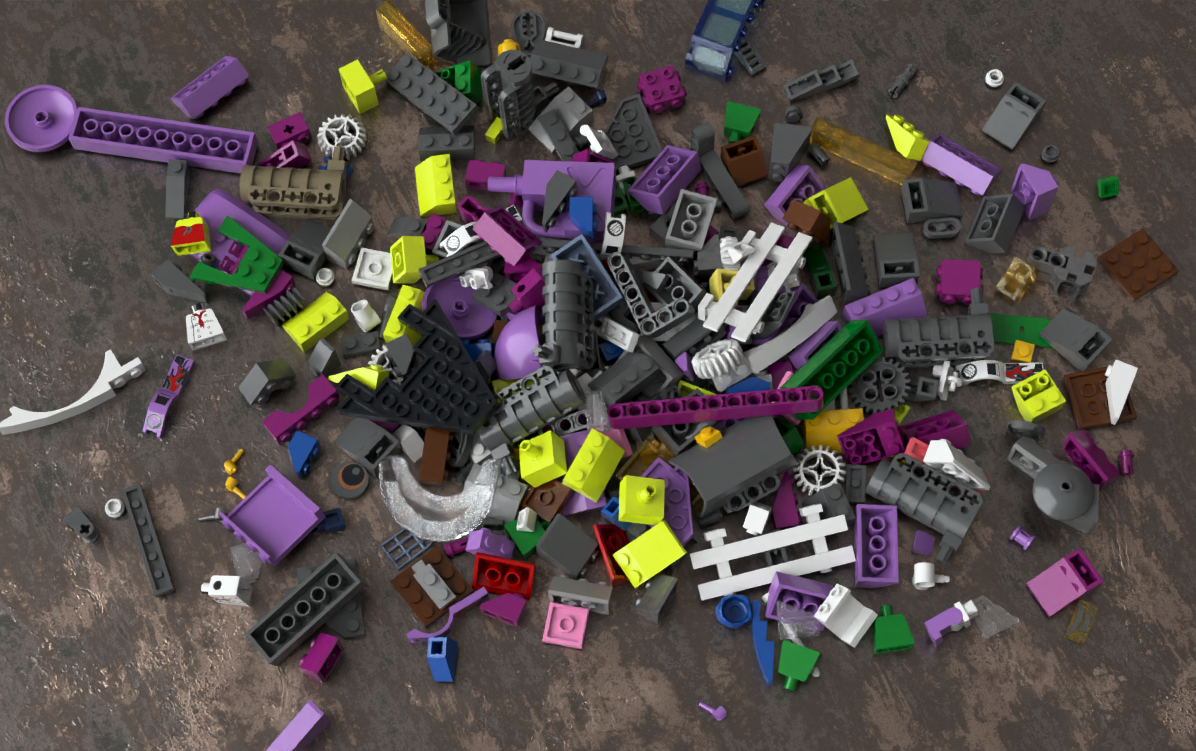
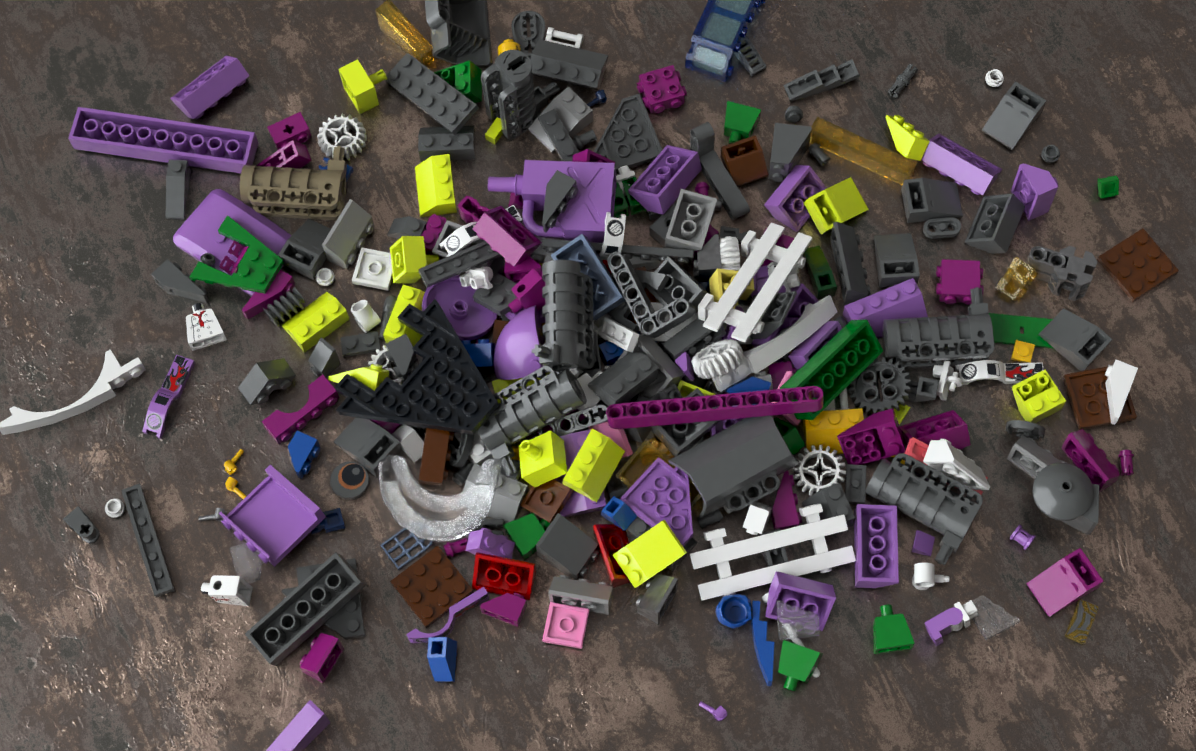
(40, 118): medium lavender dish -> none
(191, 235): torso -> none
(433, 585): light grey hinge -> none
(479, 171): magenta brick -> none
(487, 367): dark grey slope -> none
(526, 520): white slope -> none
(582, 215): blue slope -> none
(596, 411): clear wing -> none
(599, 142): white plate -> none
(641, 500): neon yellow brick -> none
(708, 436): yellow plate -> none
(740, 251): white slope -> none
(808, 221): reddish brown slope -> none
(845, 615): white panel -> none

